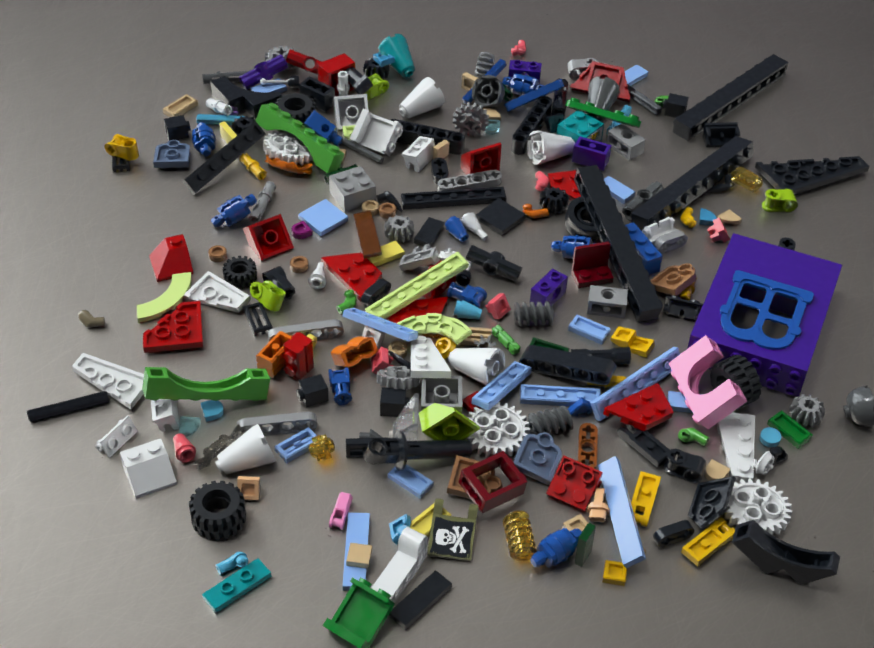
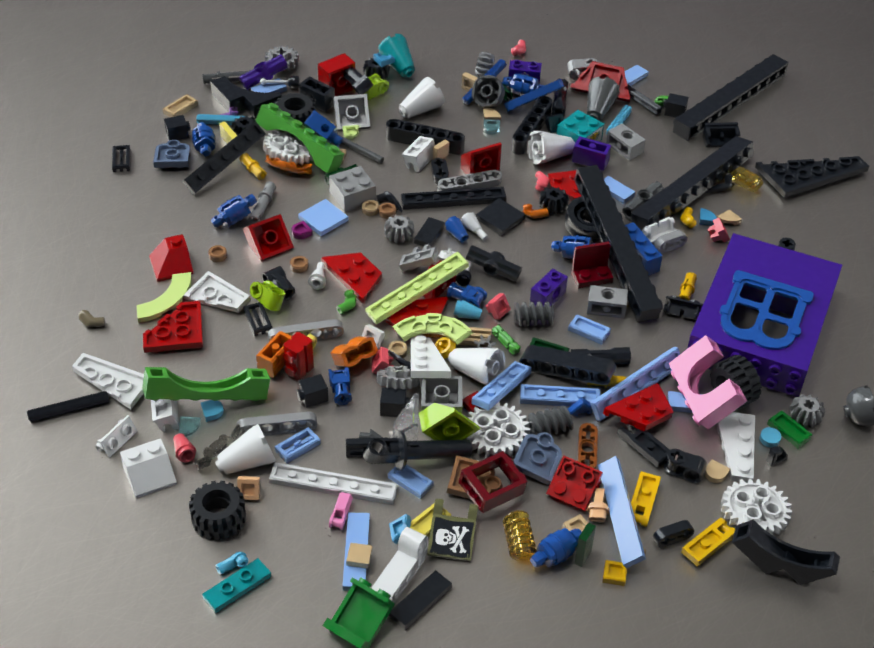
(122, 147): yellow piece -> none
(219, 106): white pin -> none
(236, 265): black tyre -> none
(298, 59): red piece -> none
(321, 447): clear yellow gear -> none
(333, 483): none -> white tile
(343, 86): white pin -> none
(367, 234): reddish brown slope -> none
(376, 133): white panel -> none
(376, 292): black beam -> none
(380, 324): light blue tile -> none
(389, 253): light yellow tile -> none
(470, 119): light grey gear -> none
(616, 116): green piece -> none
(628, 338): yellow slope -> none
(674, 279): medium nougat plate -> none
(692, 434): bright green arm -> none
(711, 501): black tile -> none
(764, 464): white hat -> none
(780, 199): lime piece -> none

